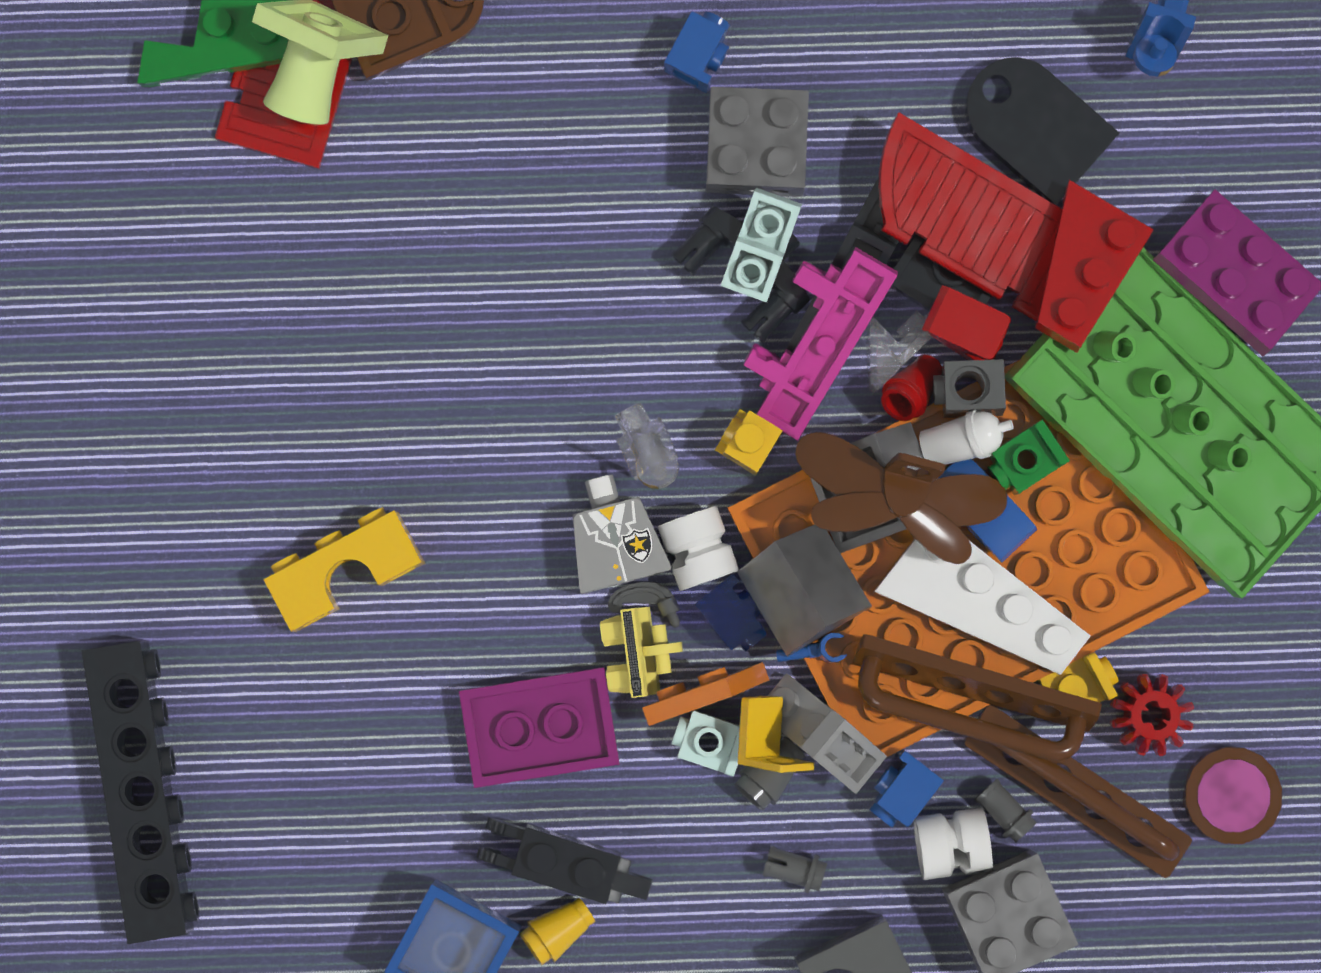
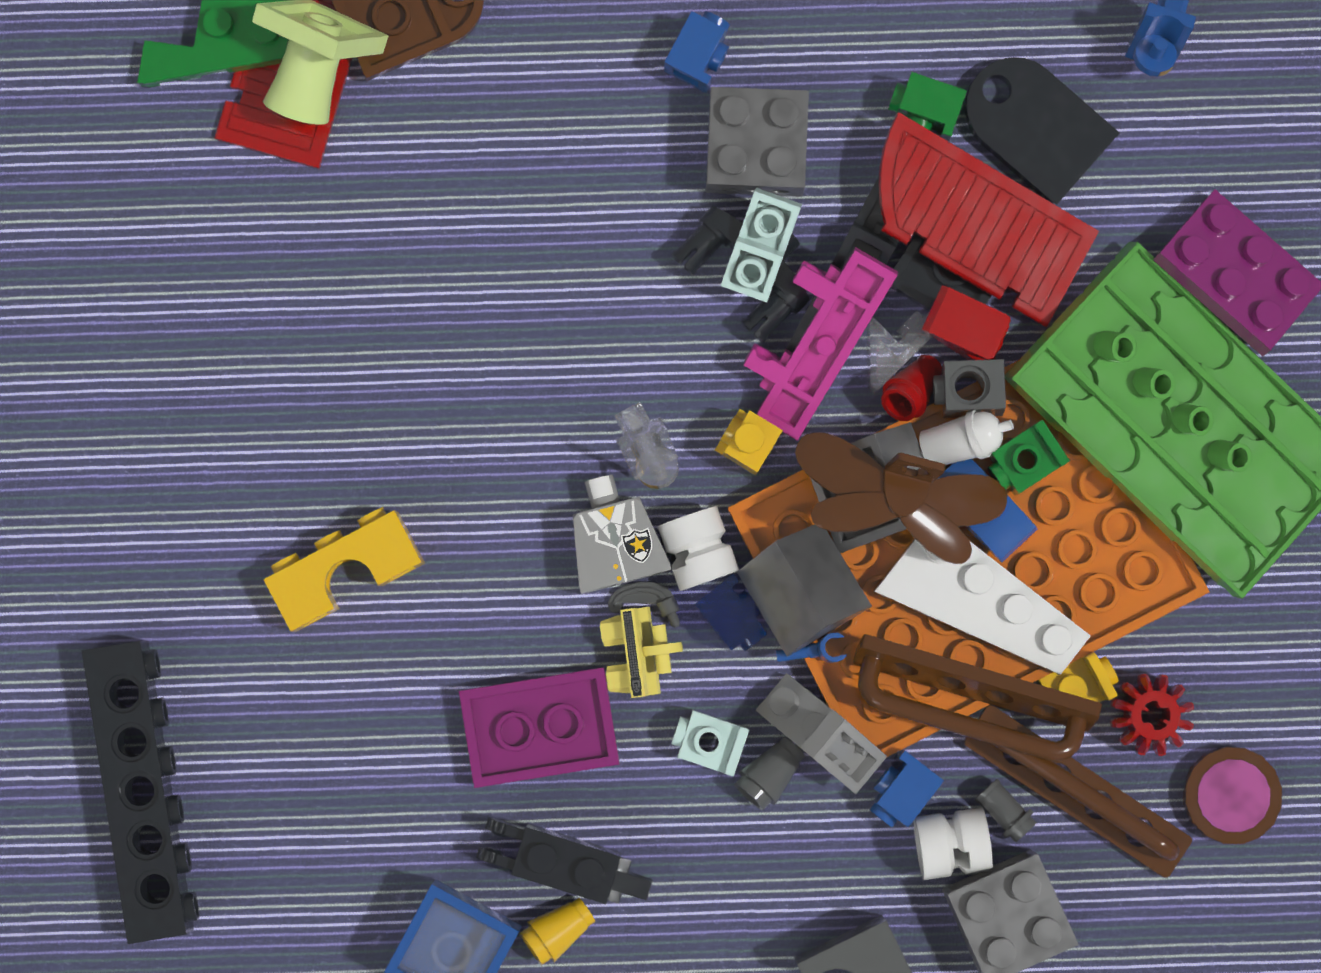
(713, 688): orange wing -> none
(762, 734): yellow bracket -> none
(797, 869): dark grey pin -> none
(929, 103): none -> green brick
(1088, 263): red wing -> none

